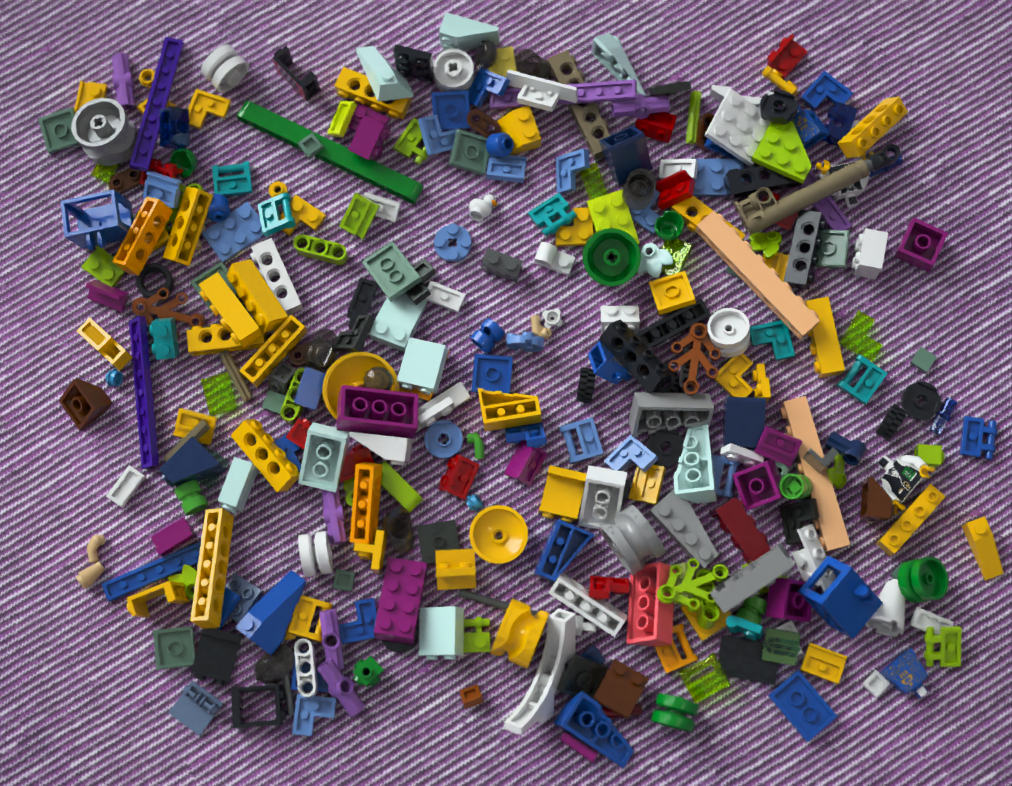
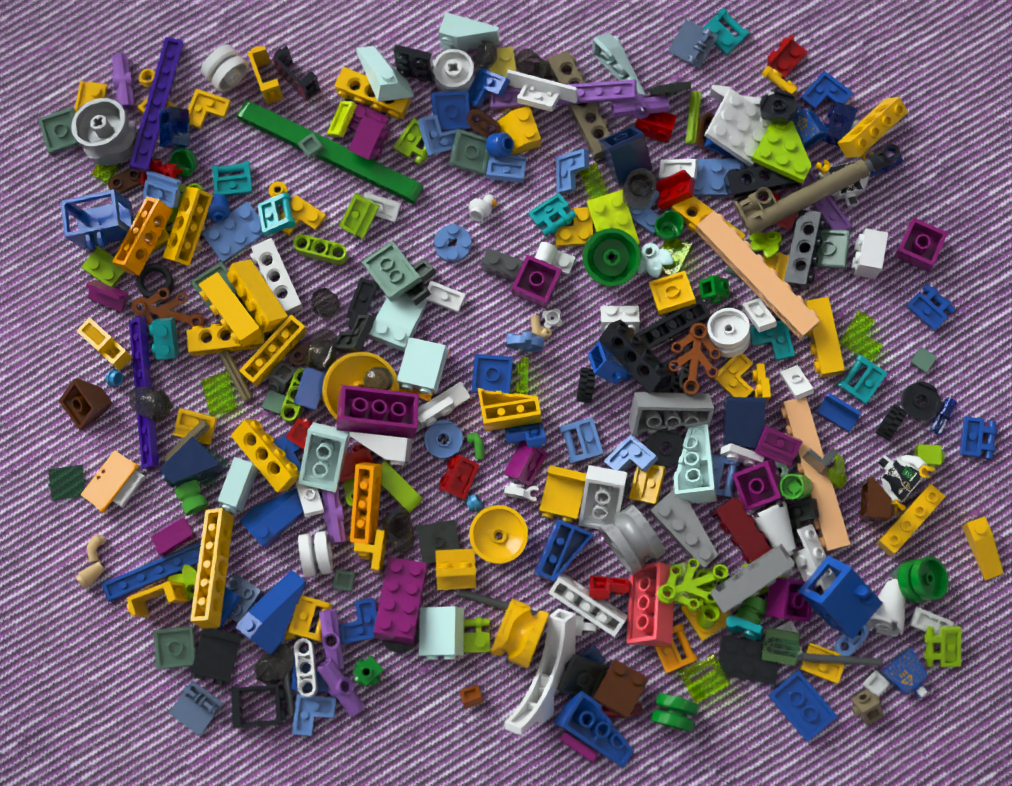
(66, 482): none -> clear green piece
(116, 474): none -> light orange door
(150, 403): none -> clear smoke piece
(271, 89): none -> yellow panel
(273, 517): none -> blue wedge
(309, 500): none -> white plate
(325, 303): none -> clear smoke hair
(481, 338): blue wheel -> none
(516, 491): none -> white plate
(522, 369): none -> clear neon green plate
(536, 281): none -> magenta brick
(693, 43): none -> sand blue hinge
(714, 289): none -> green brick
(726, 40): none -> teal plate
(759, 315): none -> white plate
(776, 526): none -> white cone
(797, 382): none -> white plate
(838, 412): none -> blue panel
(842, 659): none -> dark grey bar
(850, 450): dark blue piece -> none
(852, 644): none -> medium blue plate
(865, 703): none -> dark tan brick
(929, 312): none -> blue plate

